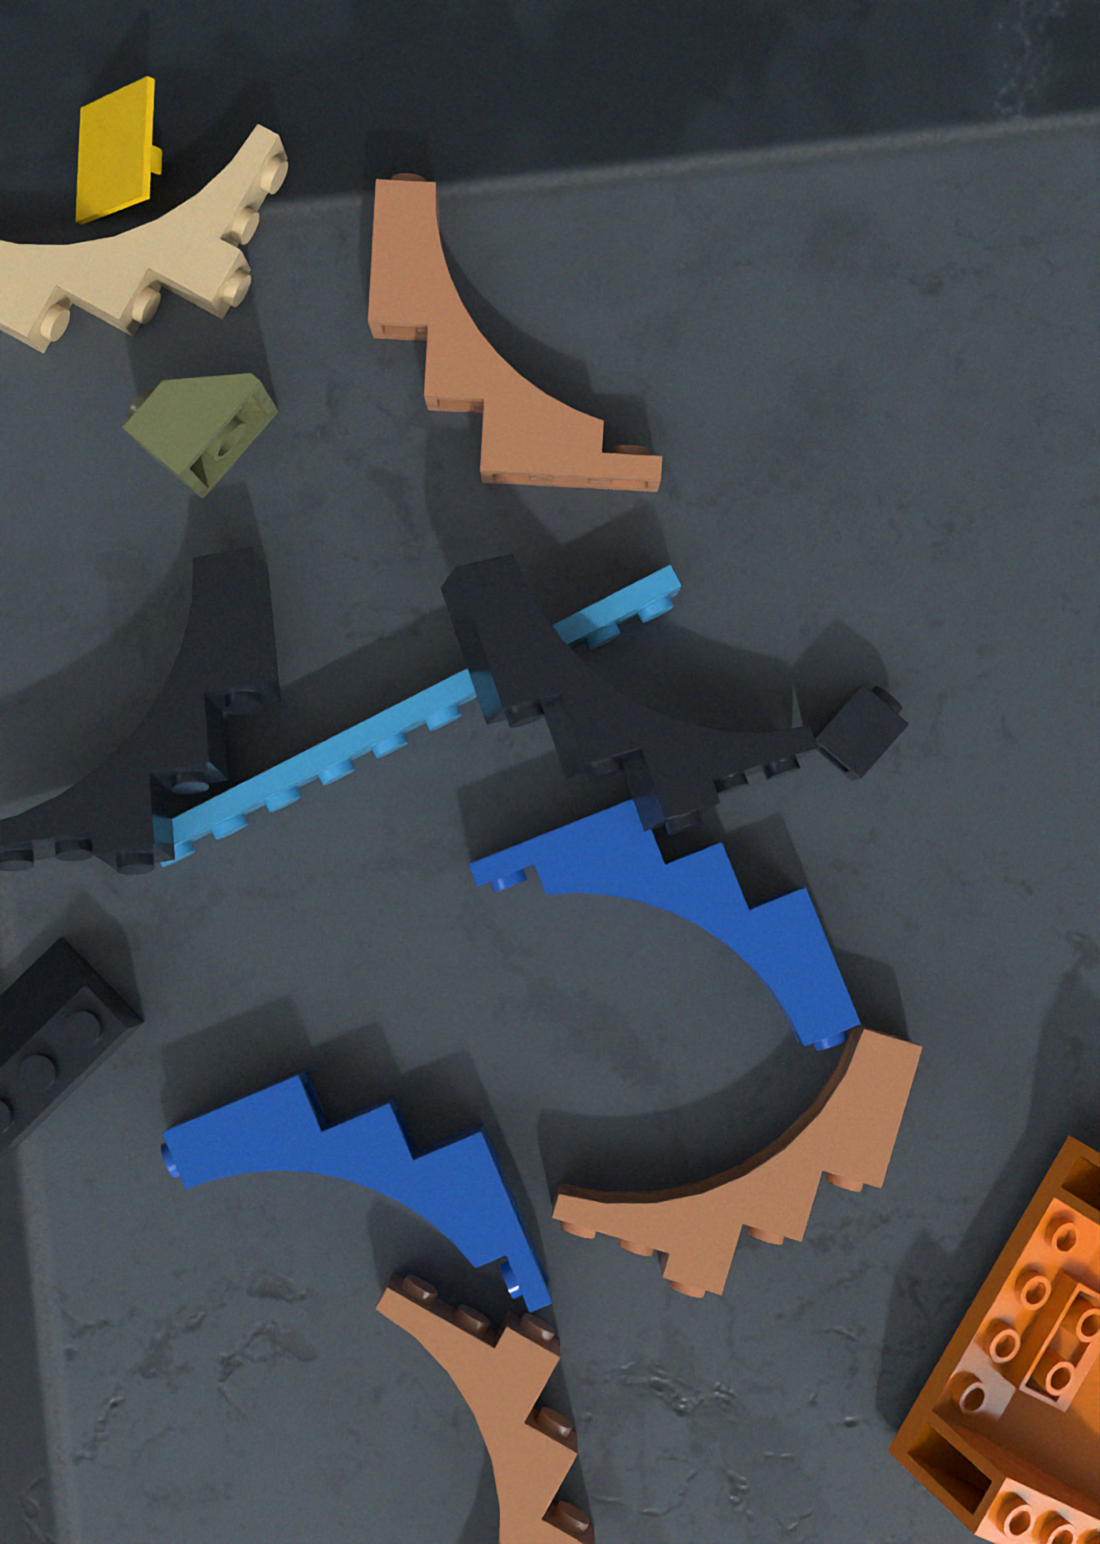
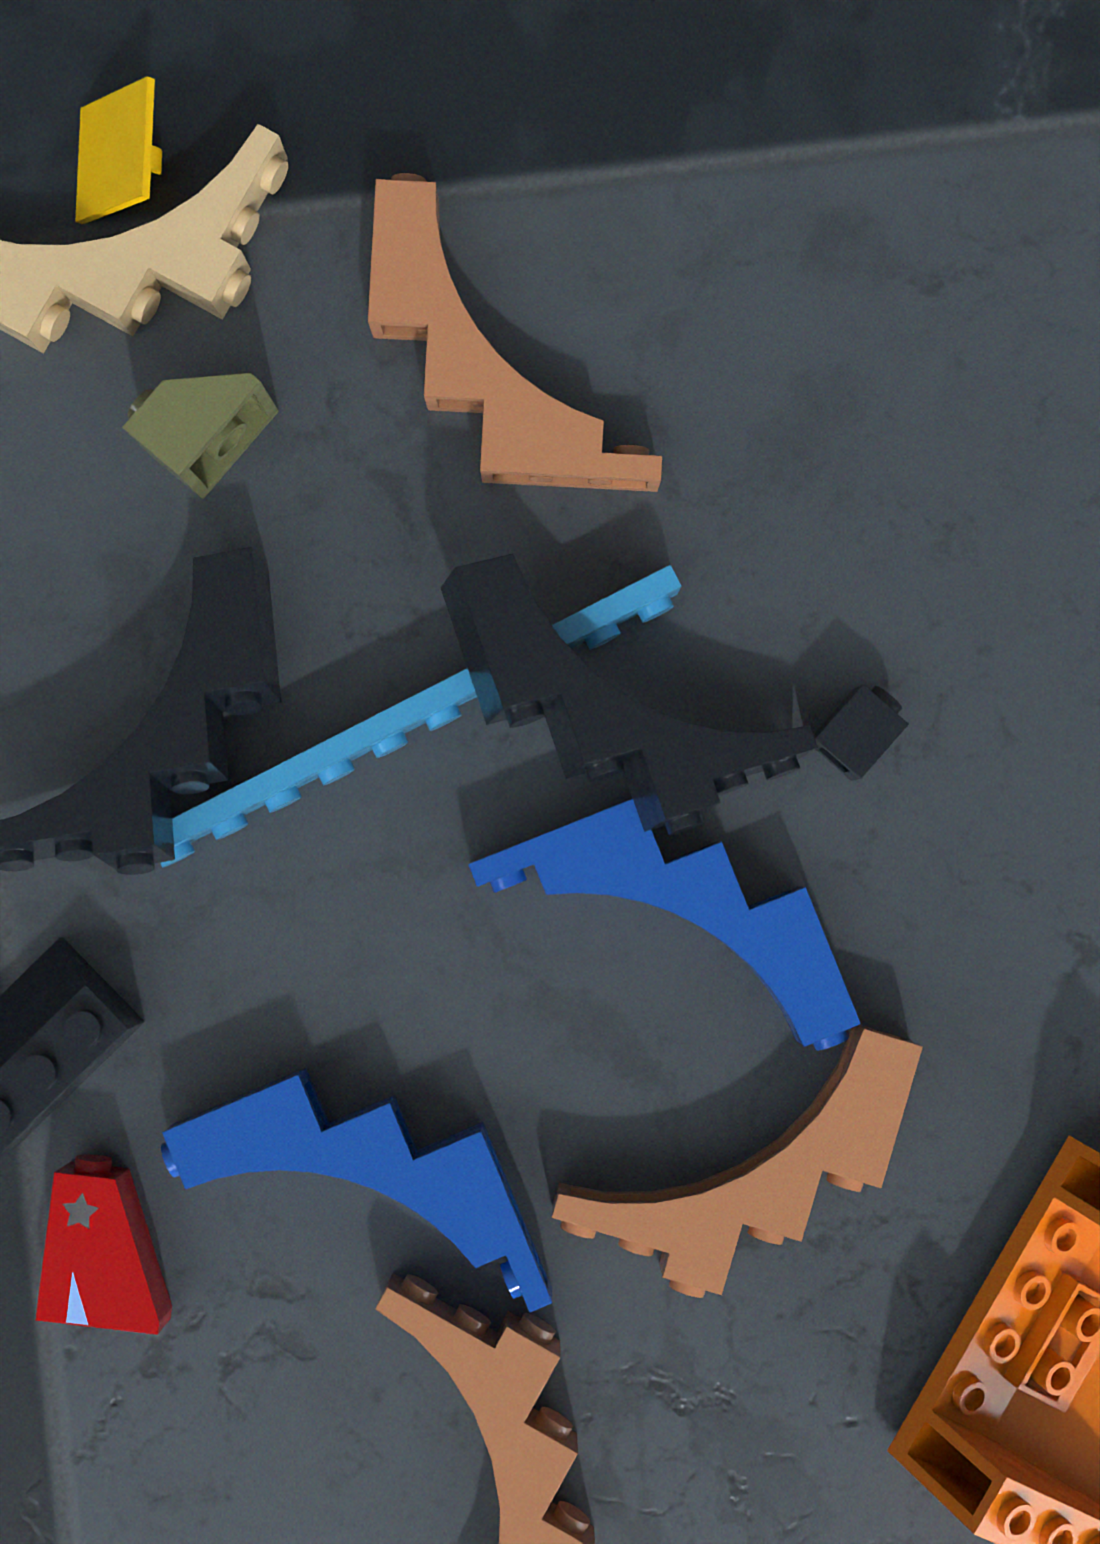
(100, 1253): none -> red slope

